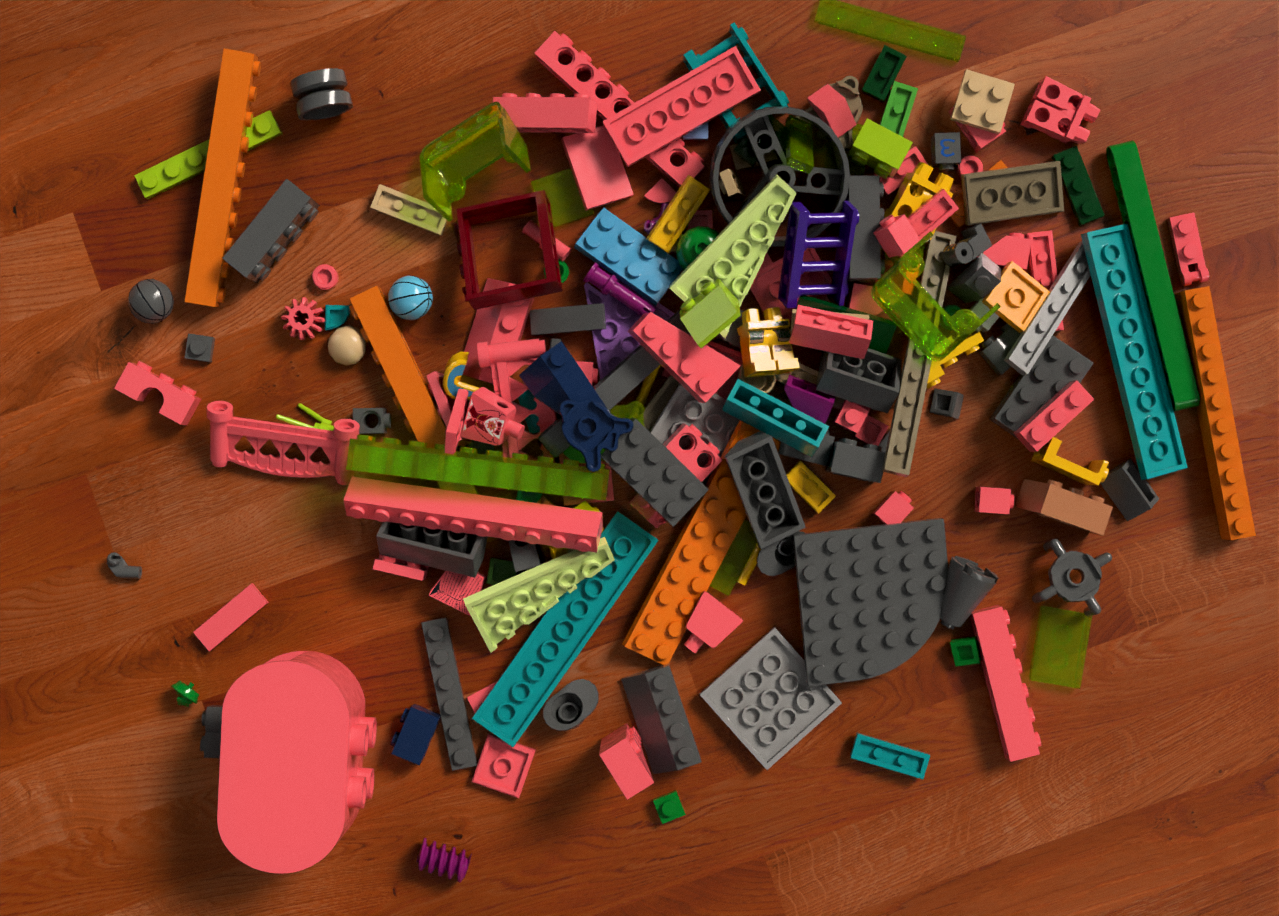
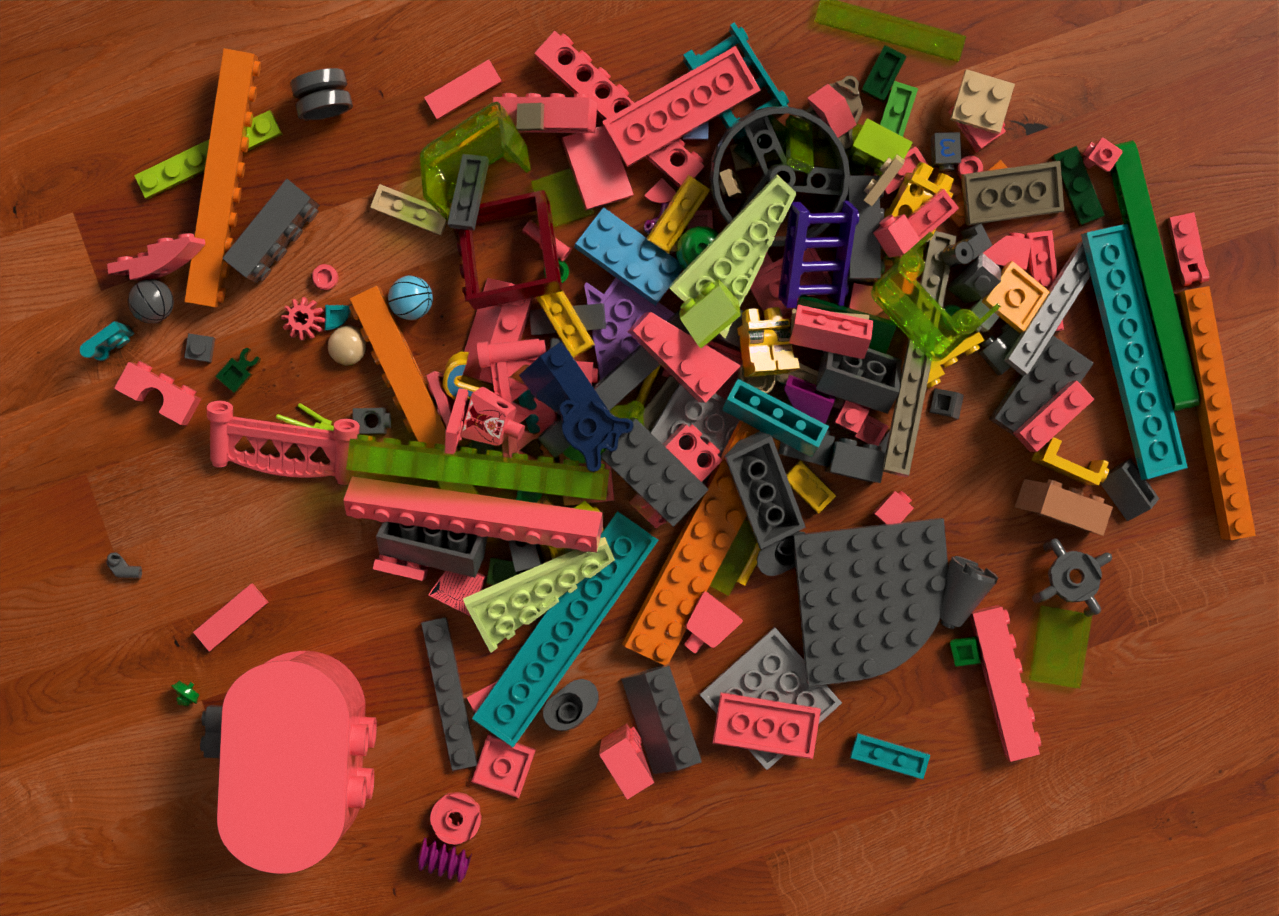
(106, 340): none -> teal plate
(160, 259): none -> coral slope
(236, 372): none -> dark green plate
(415, 734): dark blue brick -> none
(442, 823): none -> coral plate
(463, 90): none -> coral tile
(468, 192): none -> dark grey plate
(530, 116): none -> dark tan tile
(566, 323): none -> yellow tile
(609, 285): magenta pin -> none
(669, 807): green plate -> none
(766, 725): none -> coral tile
(876, 188): none -> tan plate
(993, 500): coral brick -> none
(1059, 112): coral hips -> none
(1102, 154): none -> coral bracket

